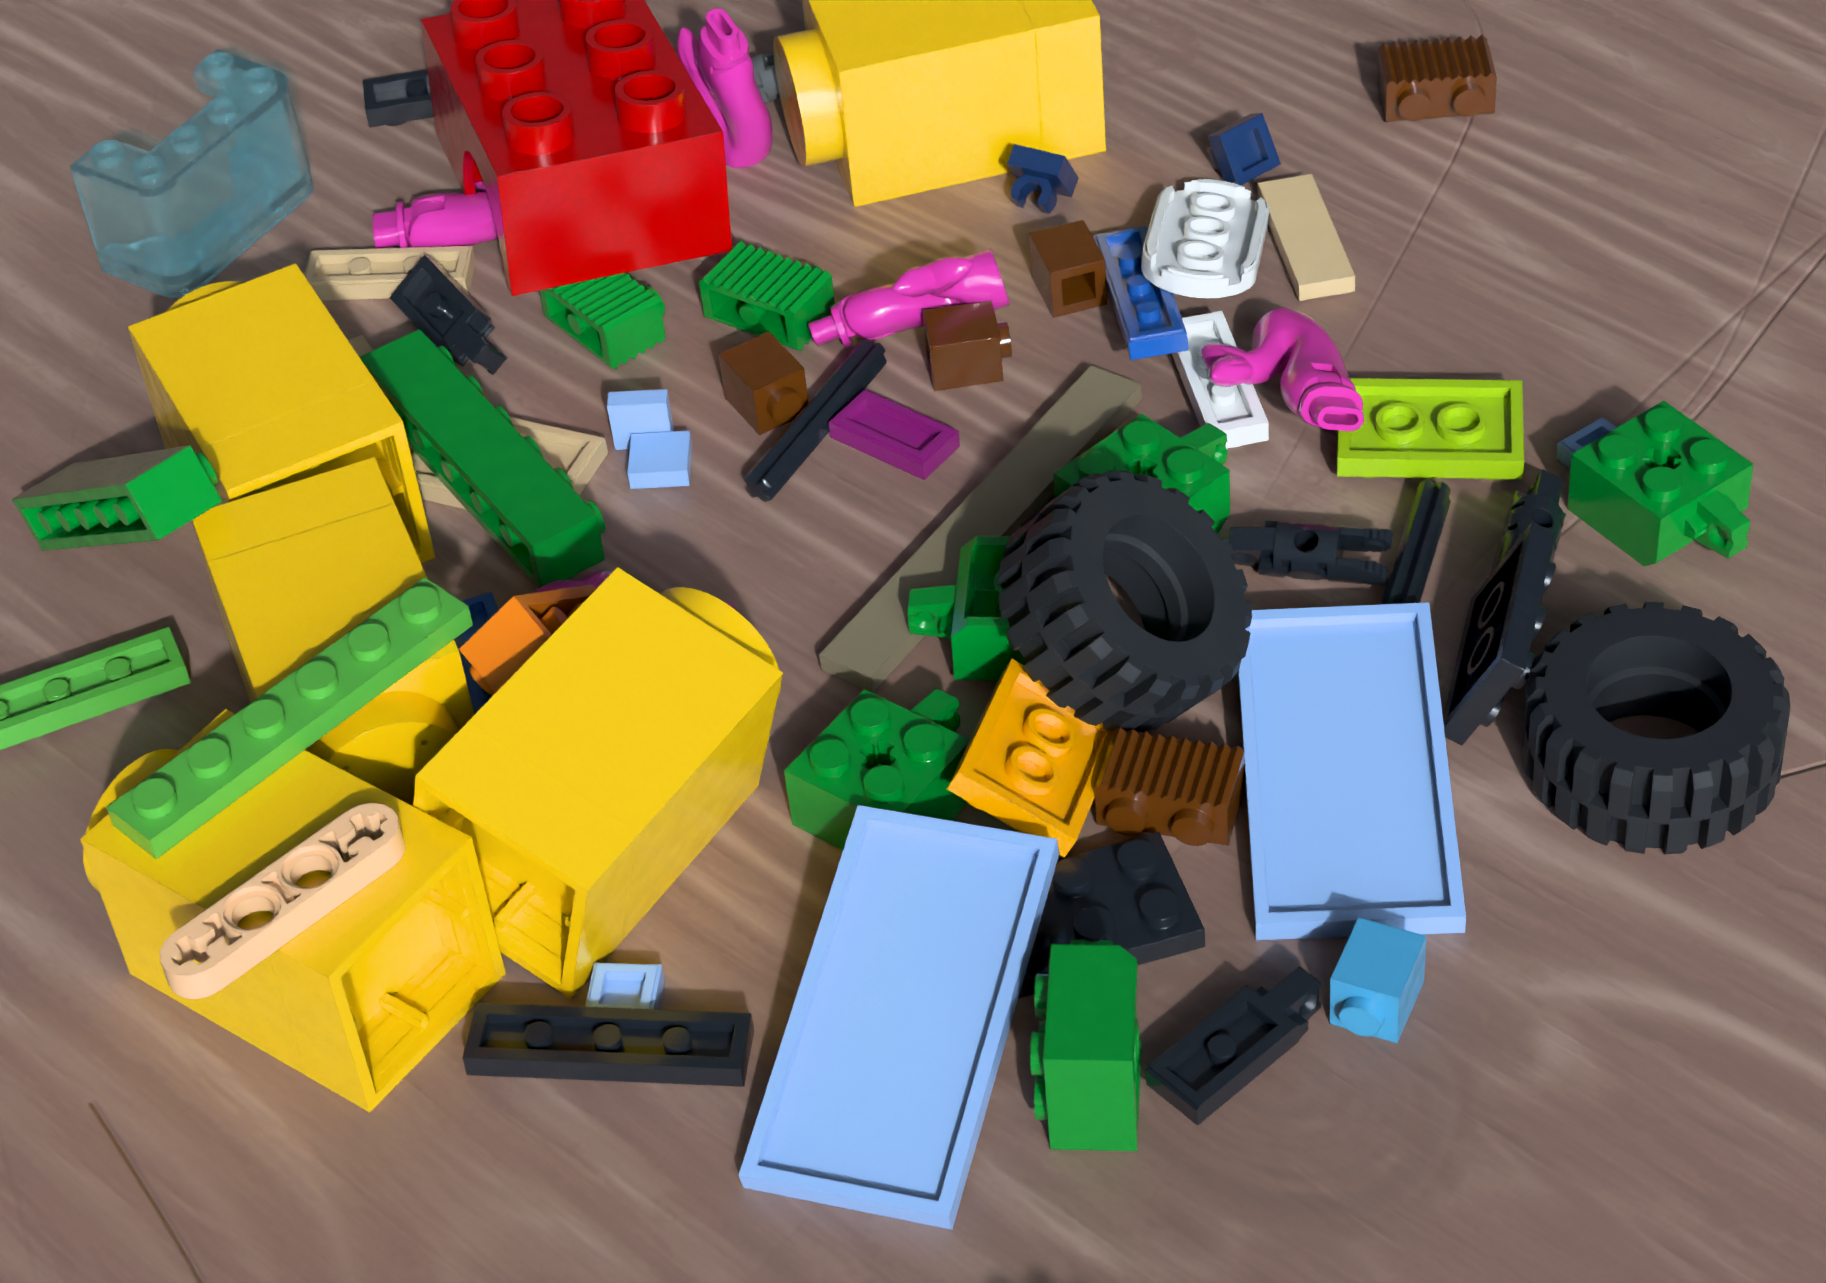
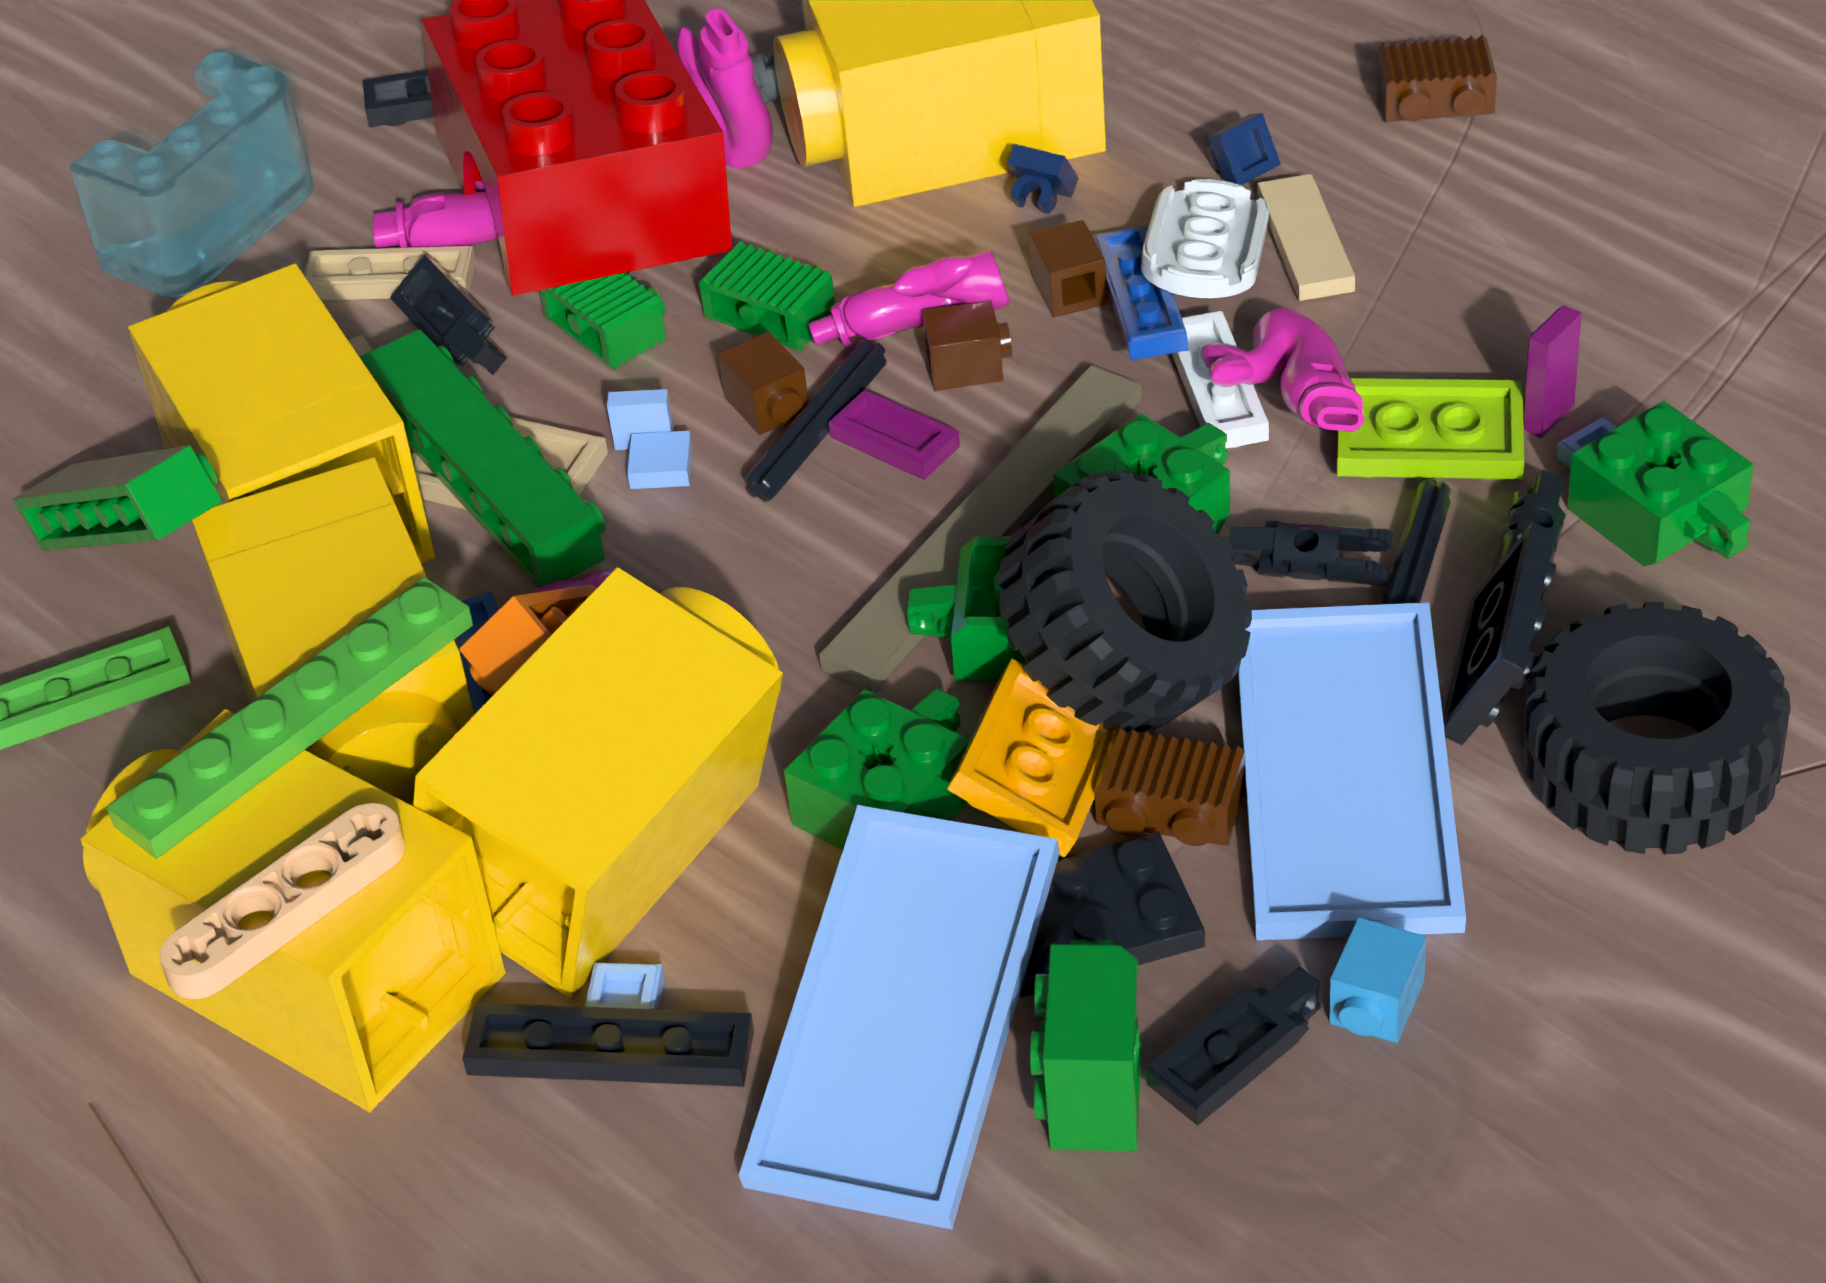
(1551, 371): none -> magenta tile

